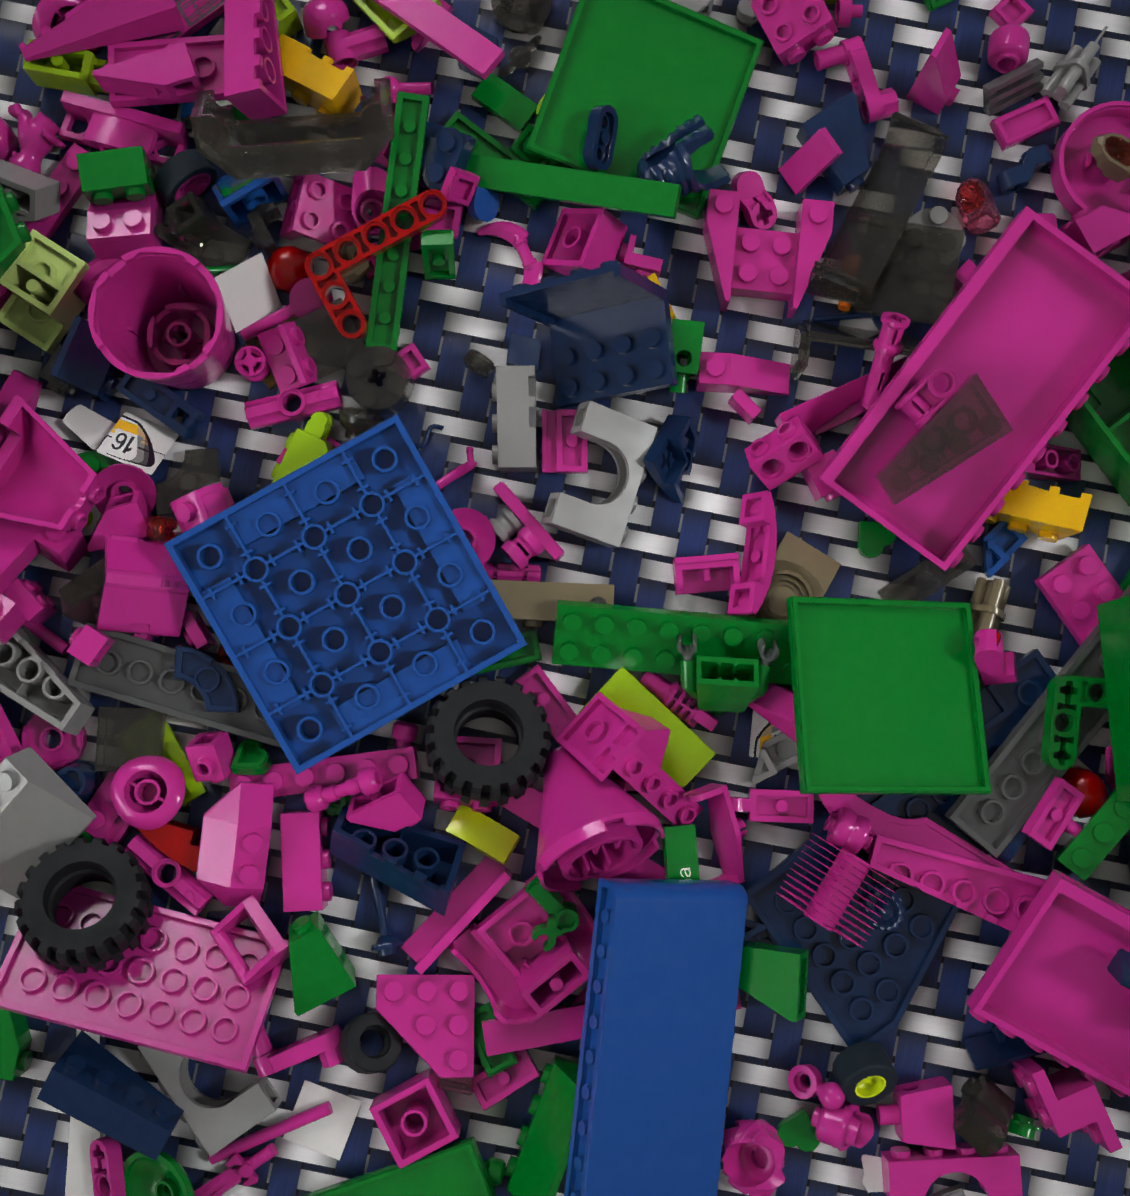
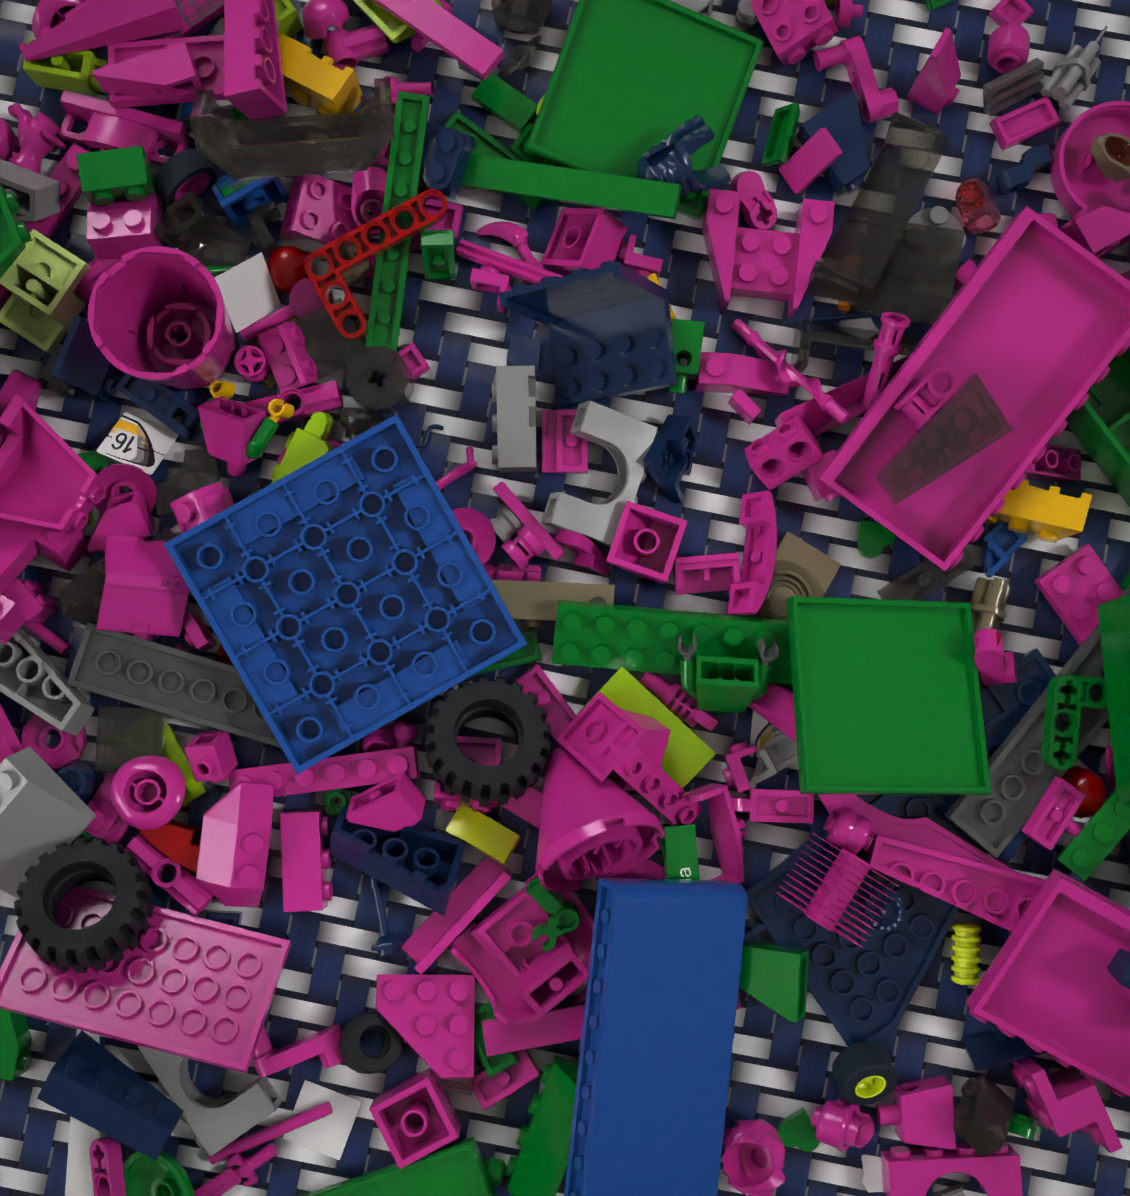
(88, 425): white sticker -> none
(89, 645): dark pink plate -> none
(161, 528): clear red bush -> none
(209, 678): dark blue tile -> none
(236, 429): none -> dark pink torso
(251, 759): green tile -> none
(278, 948): dark pink tile -> none
(317, 964): green slope -> none
(367, 781): dark pink piece -> none
(378, 740): none -> dark pink tile
(459, 186): dark pink tile -> none
(478, 363): clear smoke tile -> none
(484, 205): blue tile -> none
(490, 281): none -> dark pink bracket
(502, 262): none -> dark pink axle
(587, 554): none -> dark pink slope
(600, 137): dark blue plate -> none
(646, 542): none -> dark pink slope
(735, 773): none -> dark pink bracket
(781, 135): none -> green tile
(788, 374): none -> dark pink piece
(829, 1093): dark pink plate -> none
(966, 953): none -> neon yellow piece

